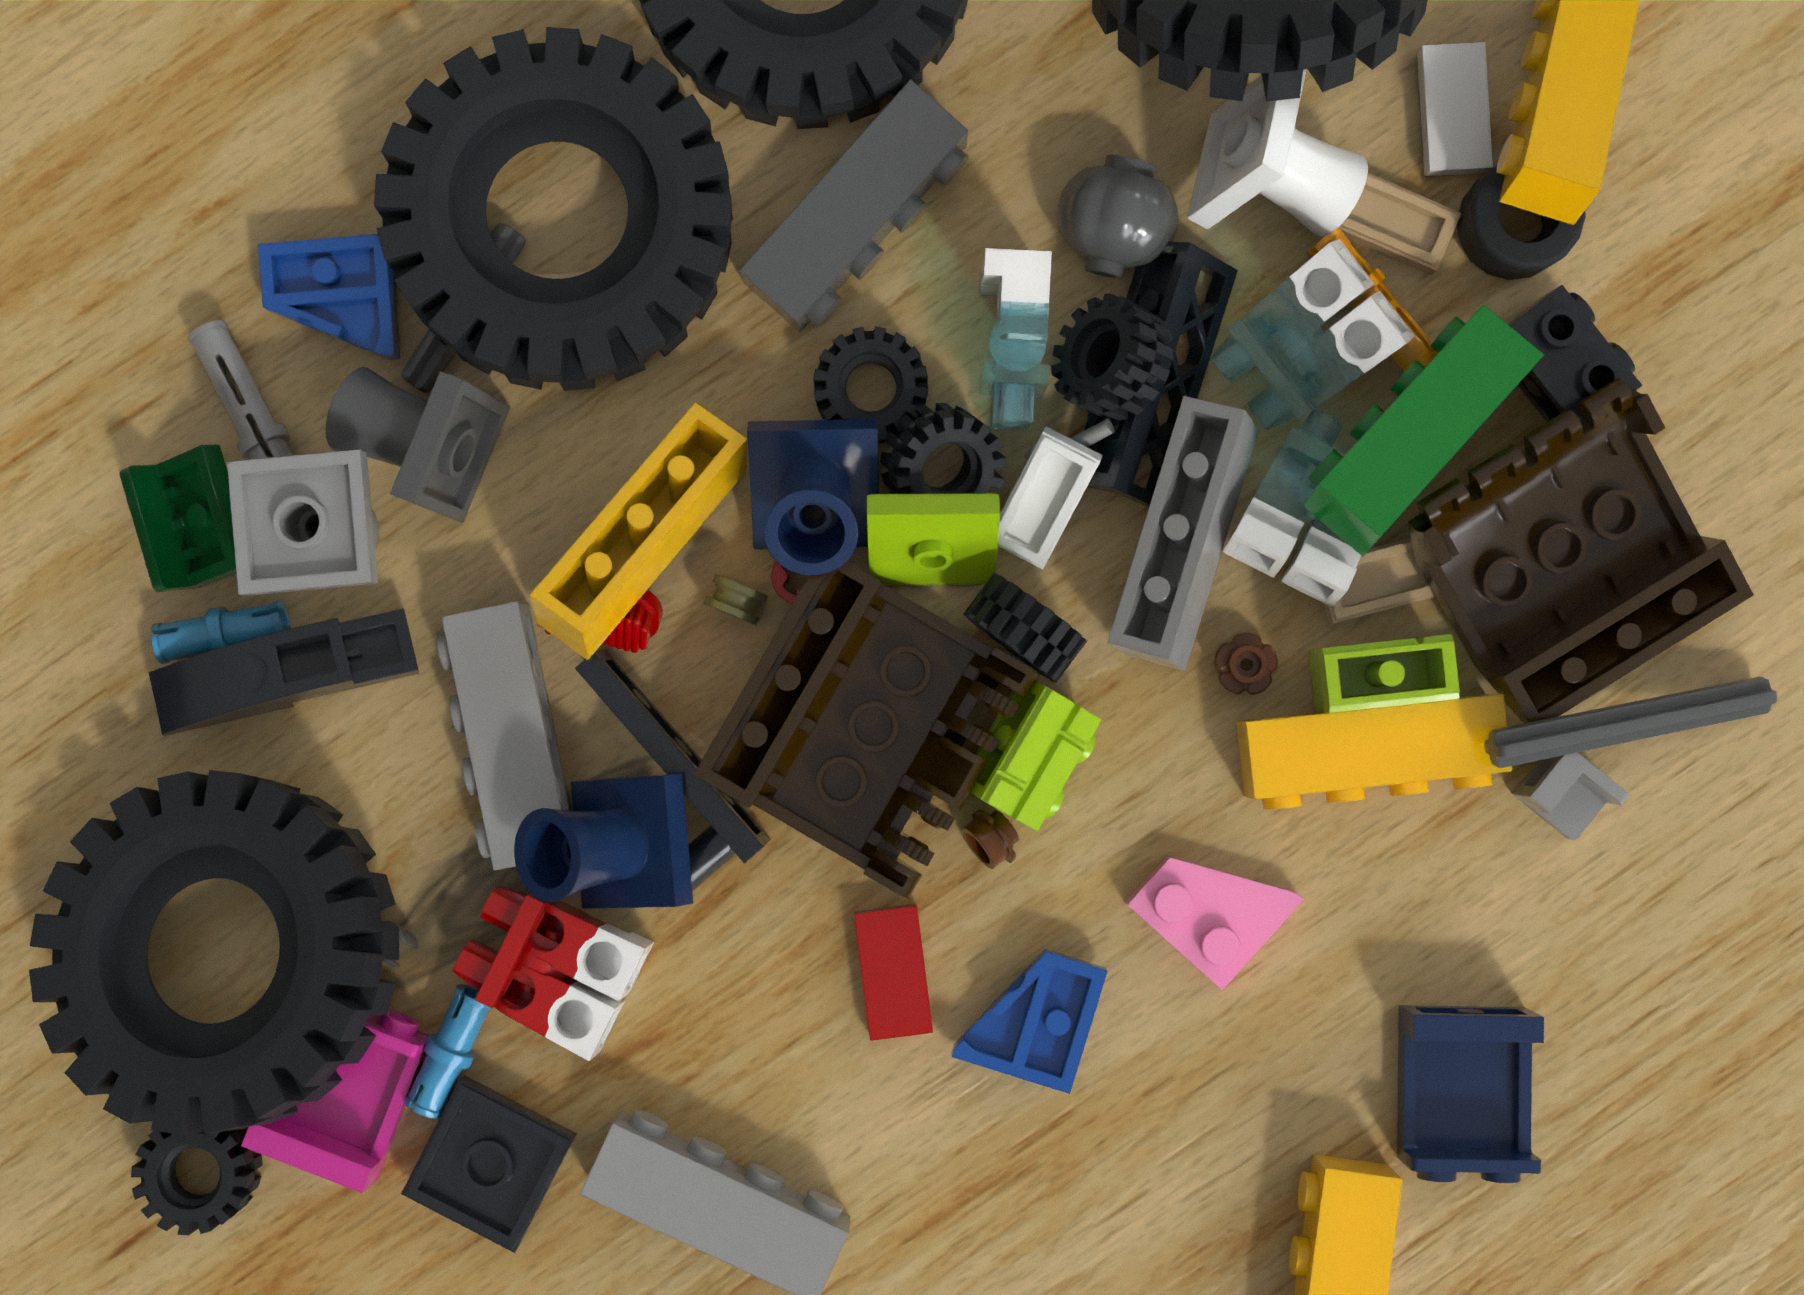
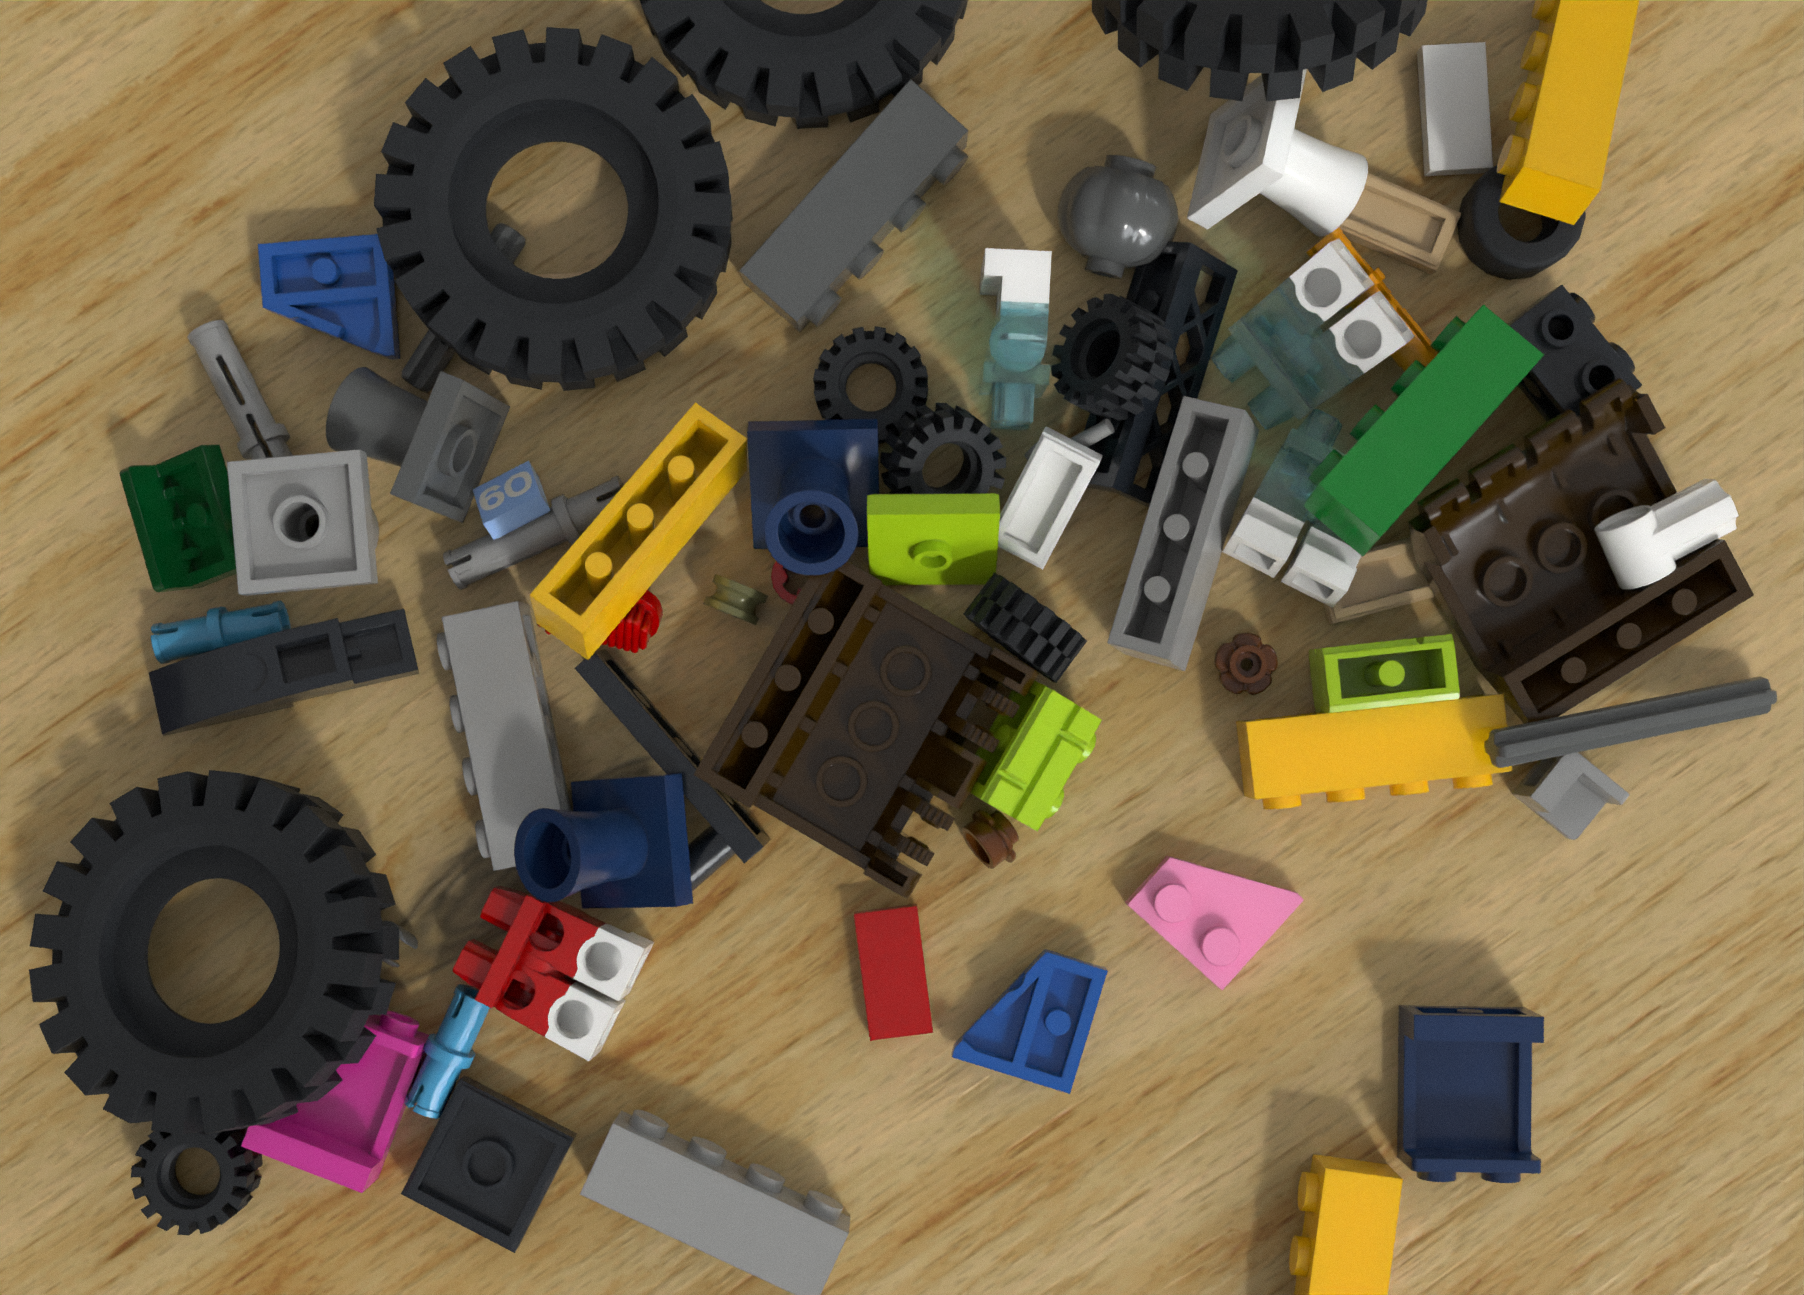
(511, 500): none -> light blue tile
(562, 524): none -> light grey pin
(1648, 539): none -> white piece

